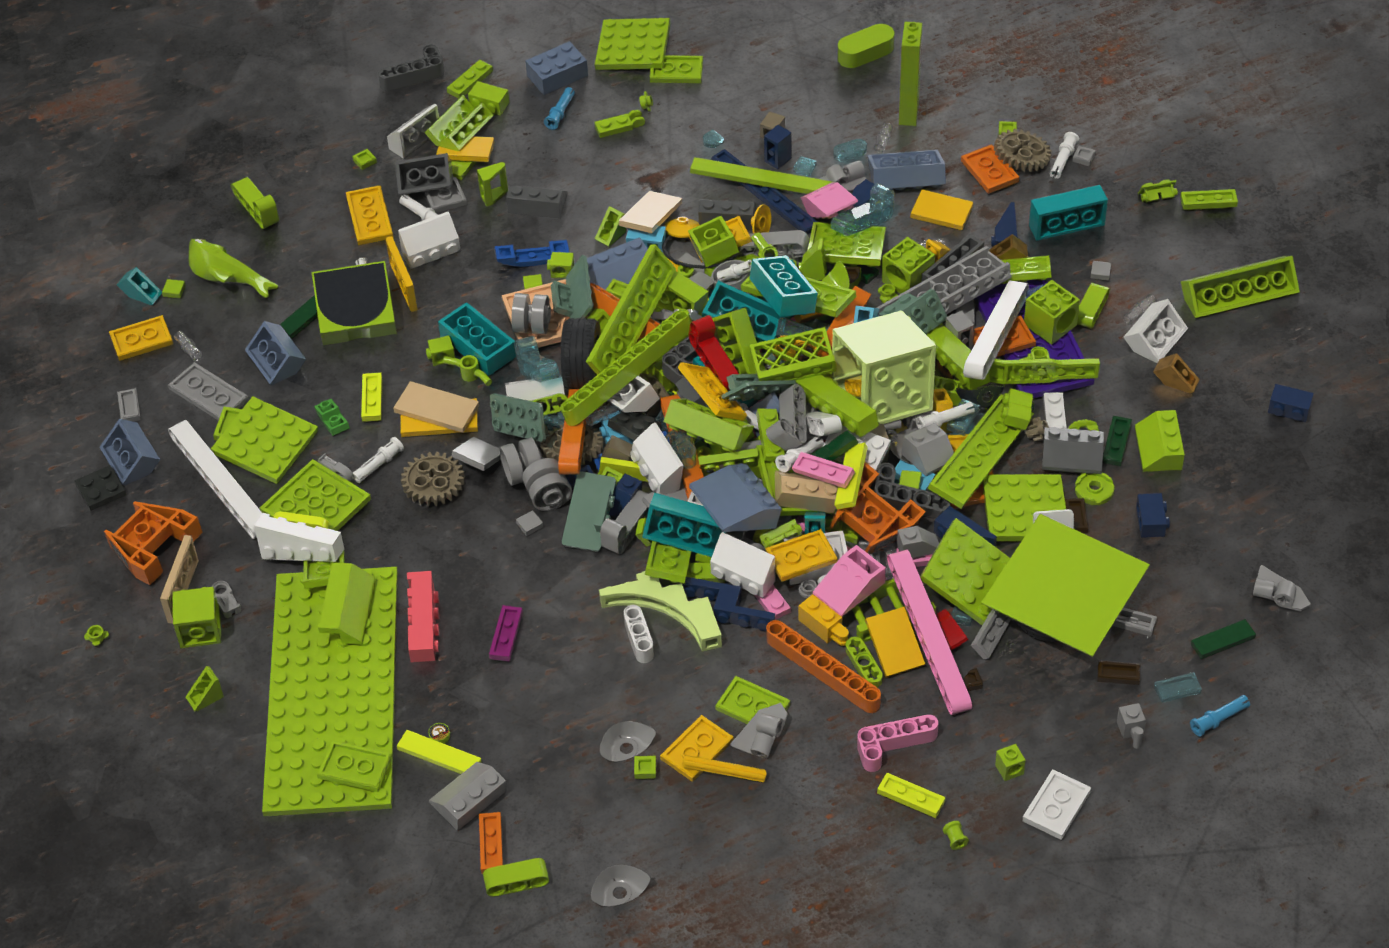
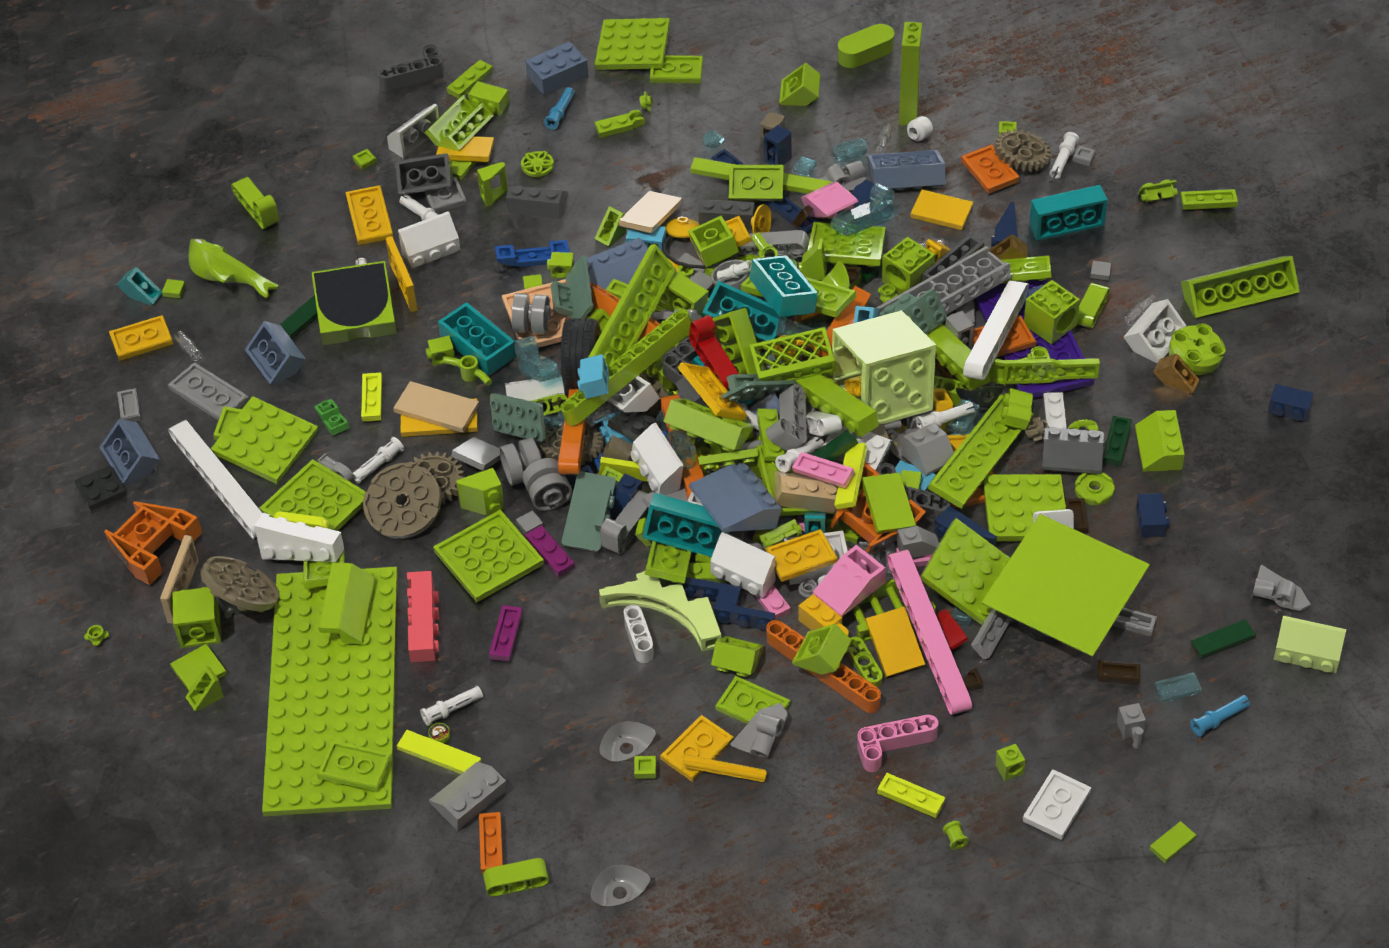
(191, 666): none -> lime tile
(239, 584): none -> dark tan plate
(416, 514): none -> dark tan plate
(442, 709): none -> white pin
(481, 492): none -> lime slope
(488, 555): none -> lime plate
(537, 163): none -> lime wheel
(550, 551): none -> magenta plate
(593, 376): none -> medium azure brick
(736, 655): none -> lime slope
(756, 182): none -> lime plate
(800, 86): none -> lime slope
(802, 215): none -> dark brown tile
(822, 650): none -> lime slope
(888, 502): none -> lime tile
(920, 128): none -> white head
(1172, 842): none -> lime tile
(1198, 348): none -> lime piece
(1309, 644): none -> yellowish green slope

